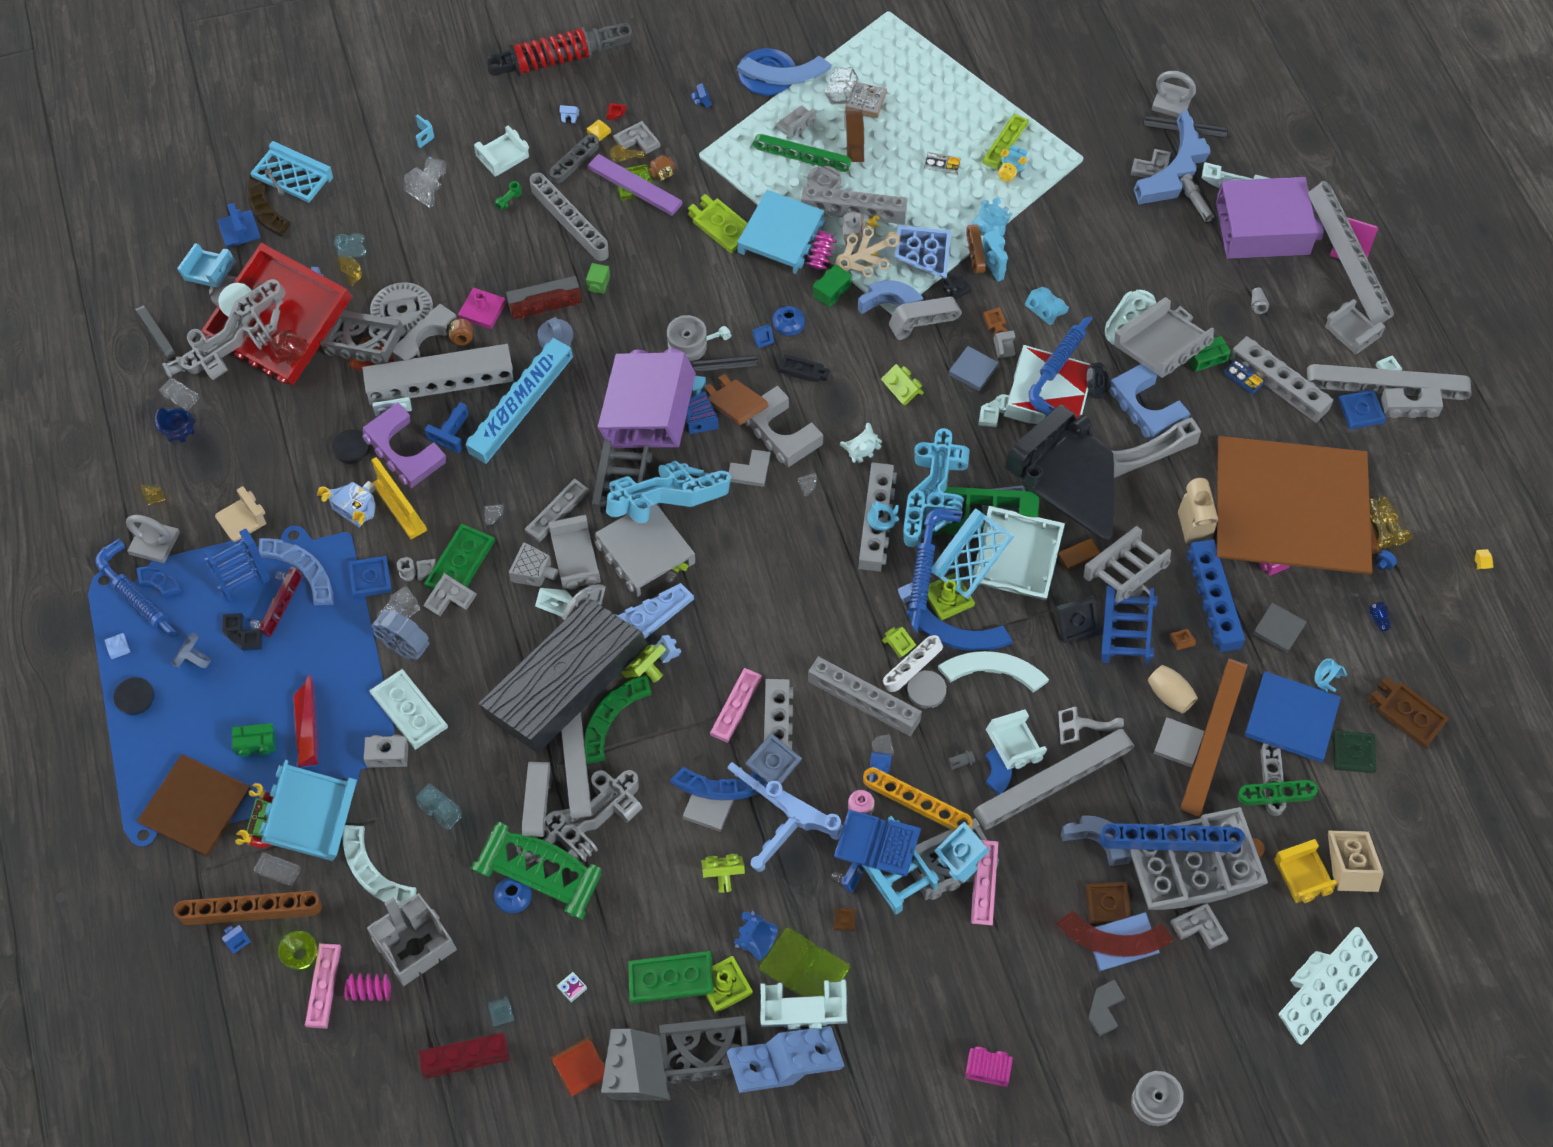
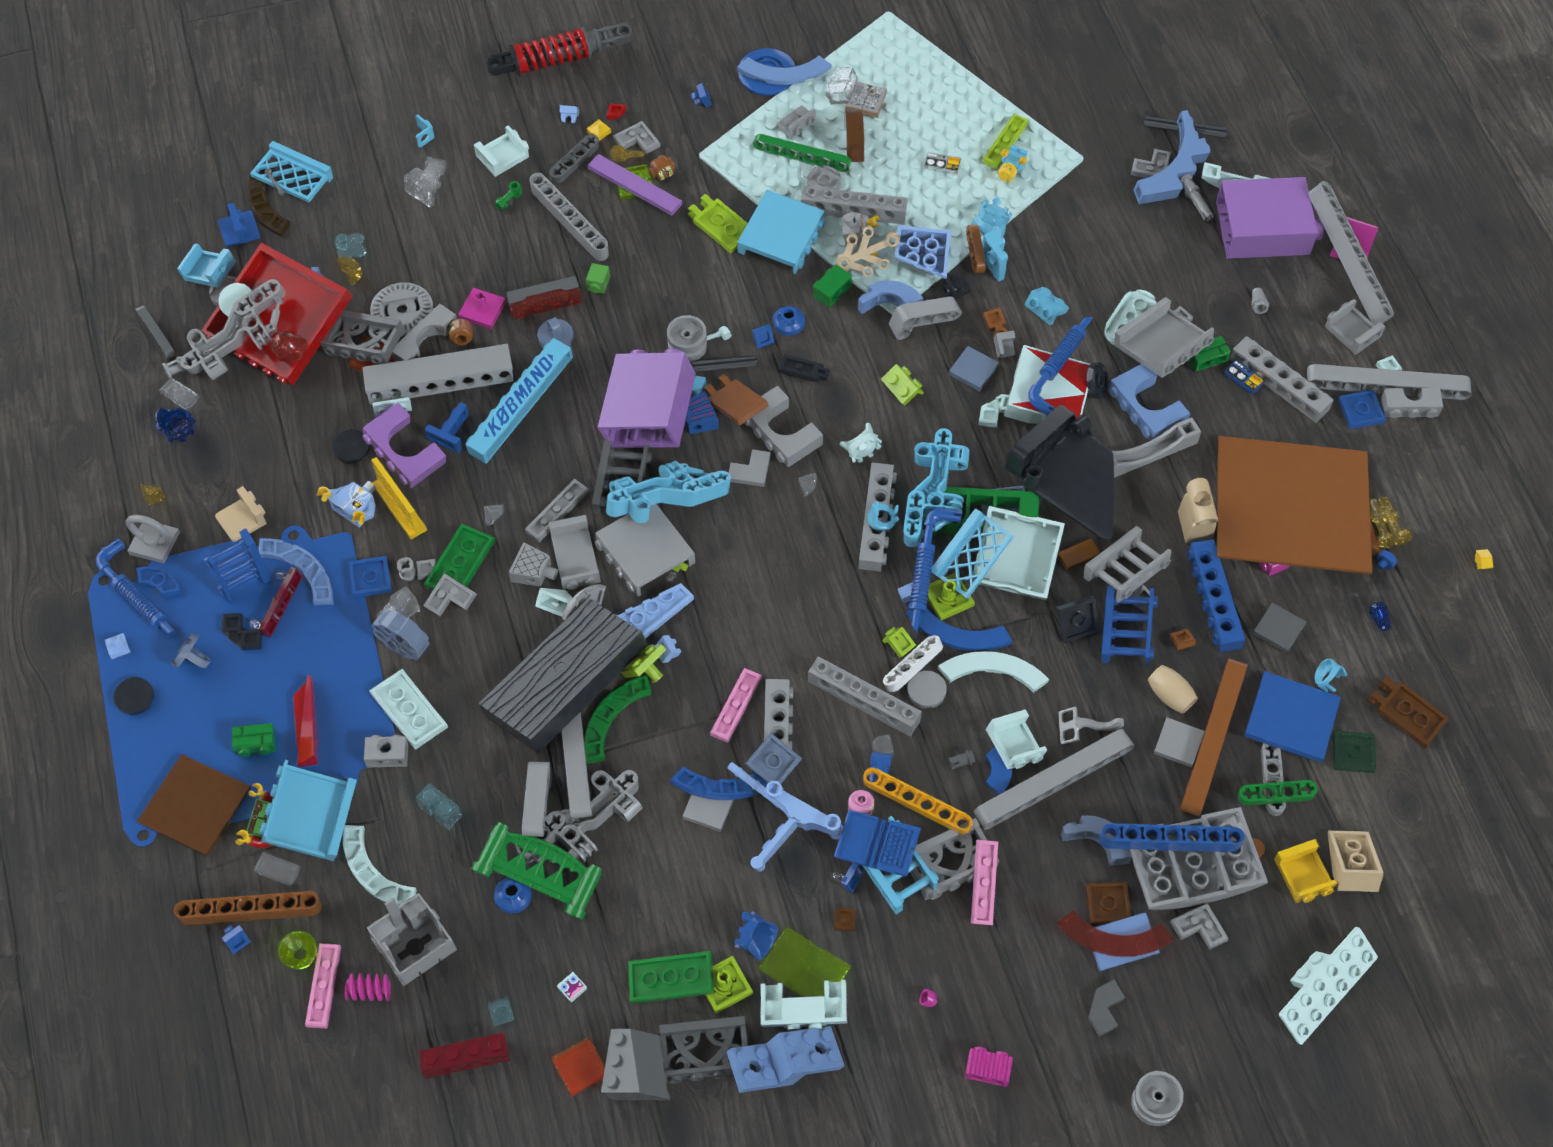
(723, 868): lime plate -> none
(821, 251): dark pink piece -> none
(928, 998): none -> dark pink hinge
(961, 852): medium azure plate -> none
(1173, 98): light grey tile -> none

